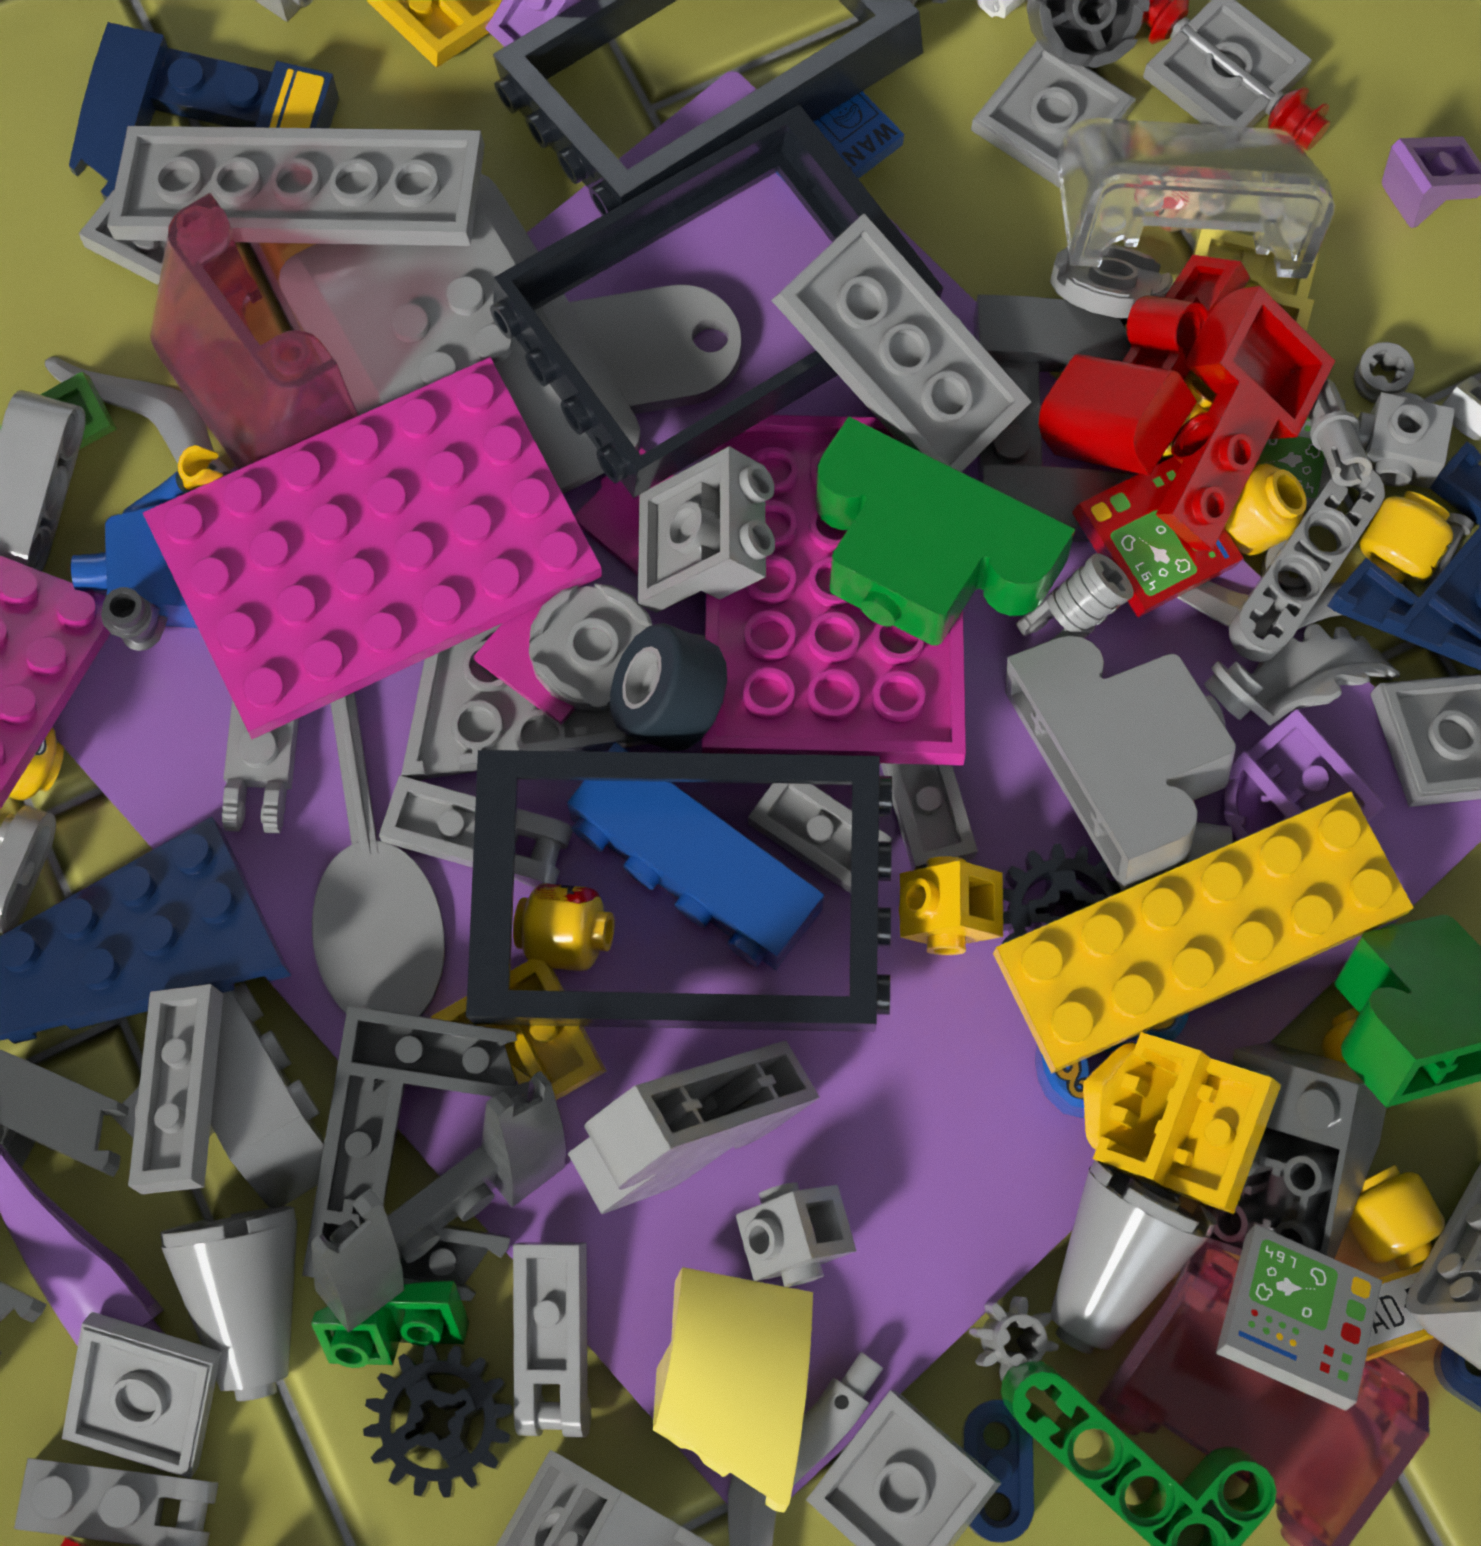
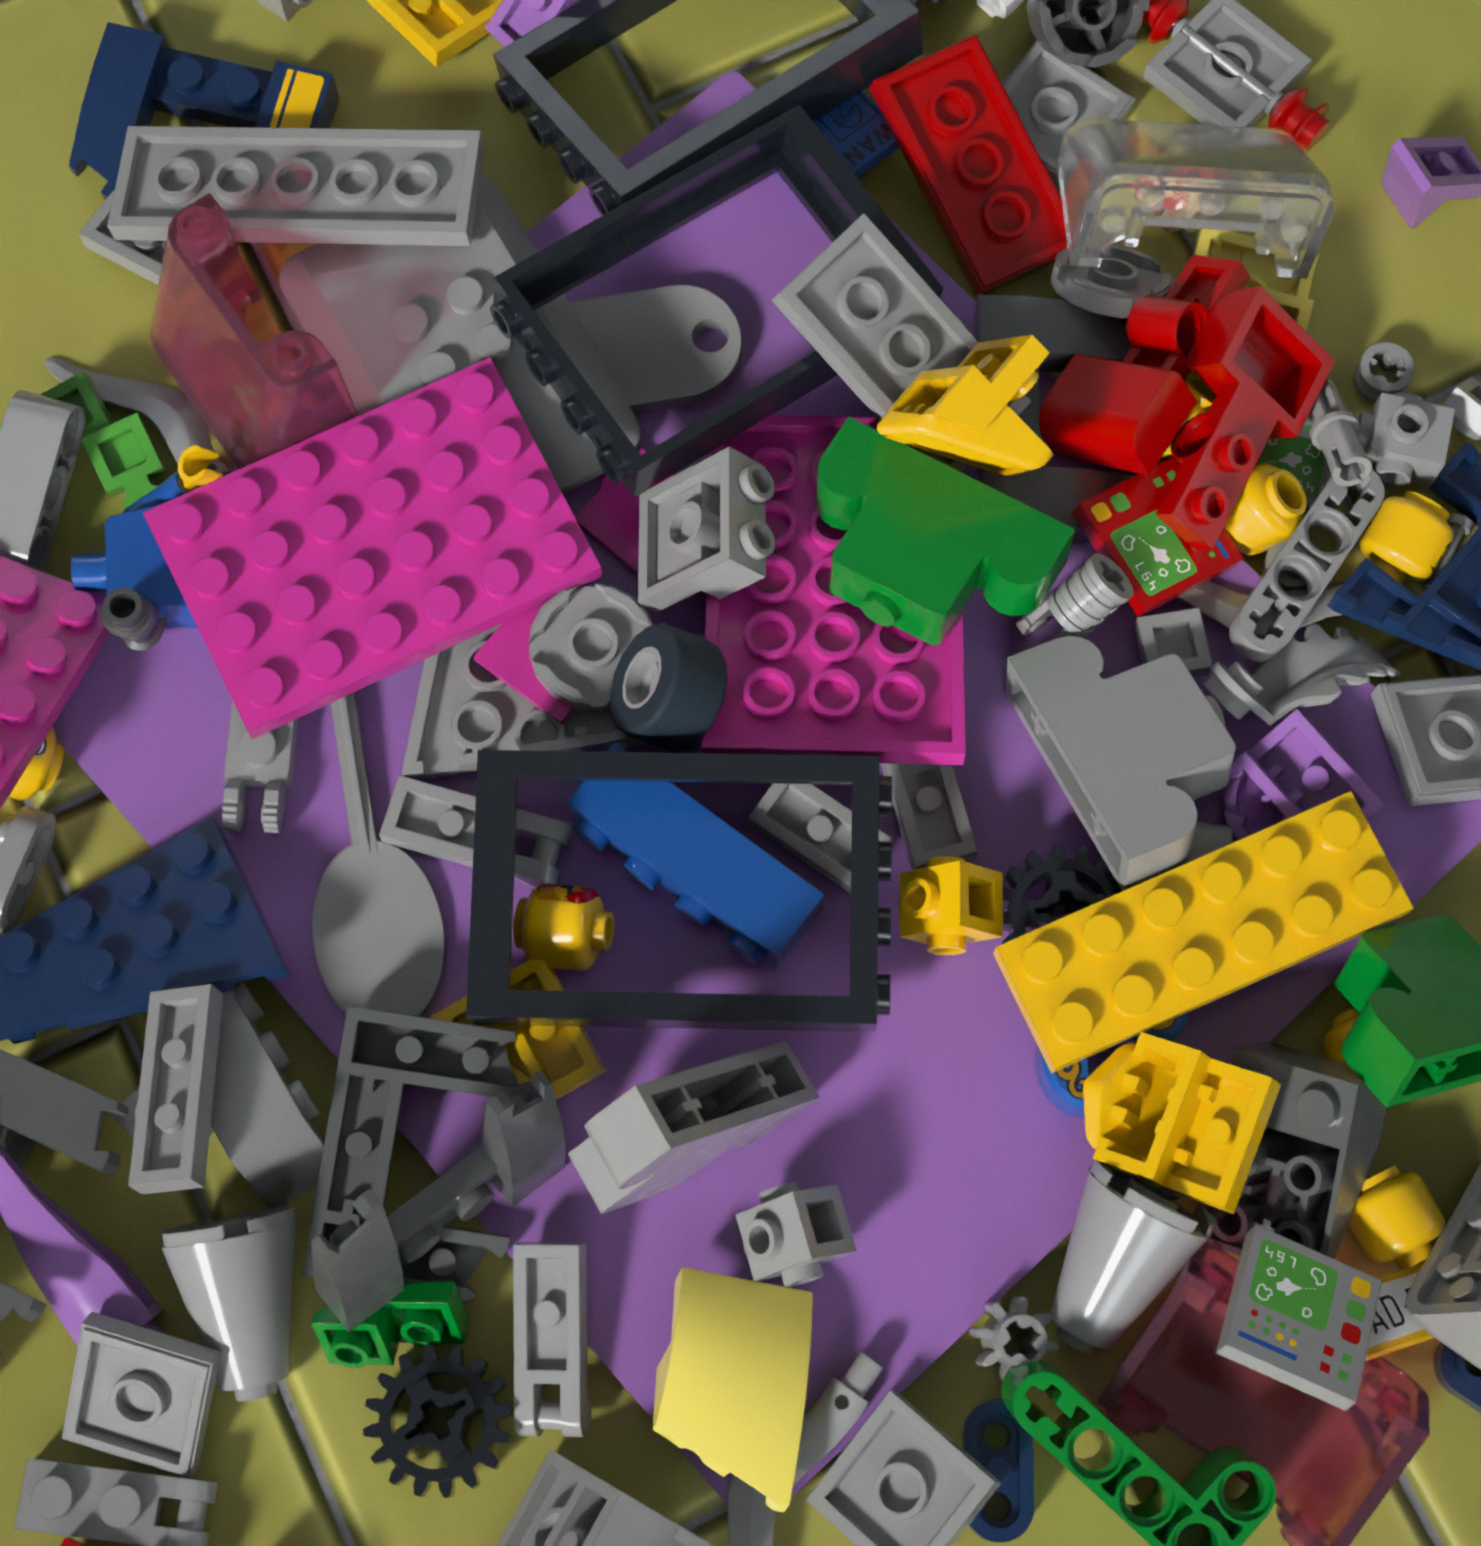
(125, 458): none -> bright green plate
(966, 411): none -> yellow piece
(974, 164): none -> red tile
(1176, 634): none -> light grey plate

